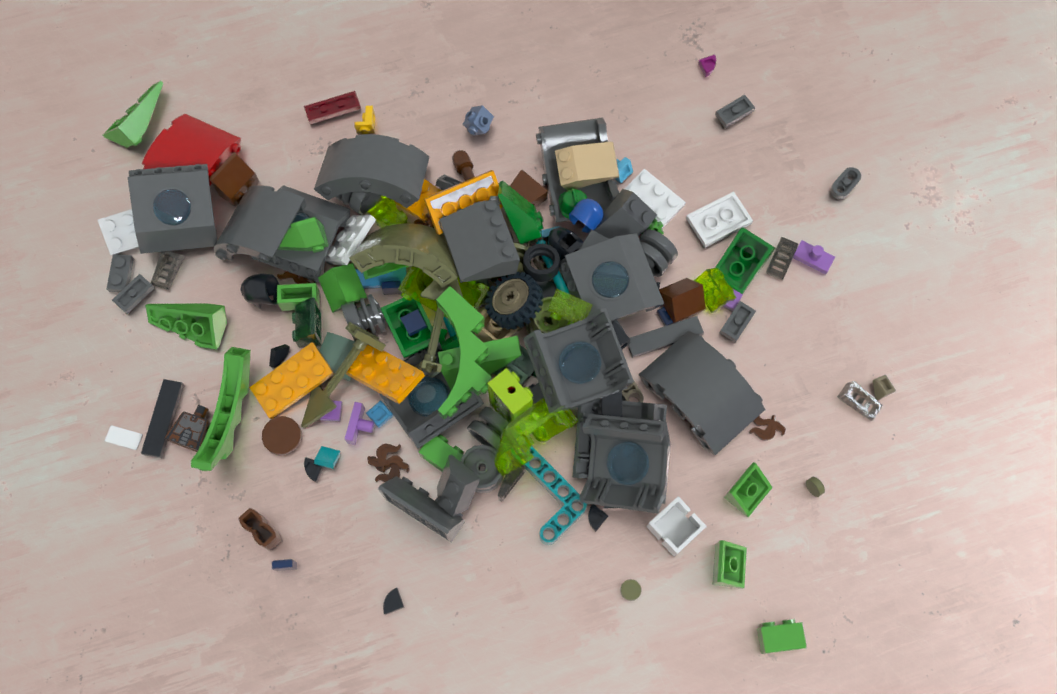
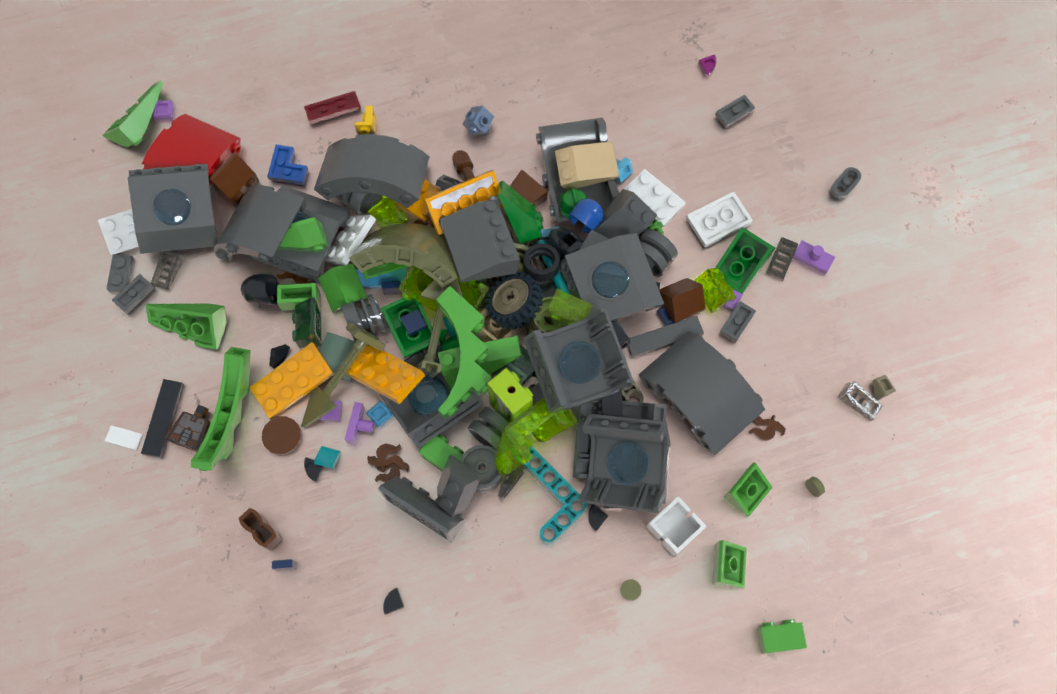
(163, 110): none -> medium lavender tile
(283, 170): none -> blue plate

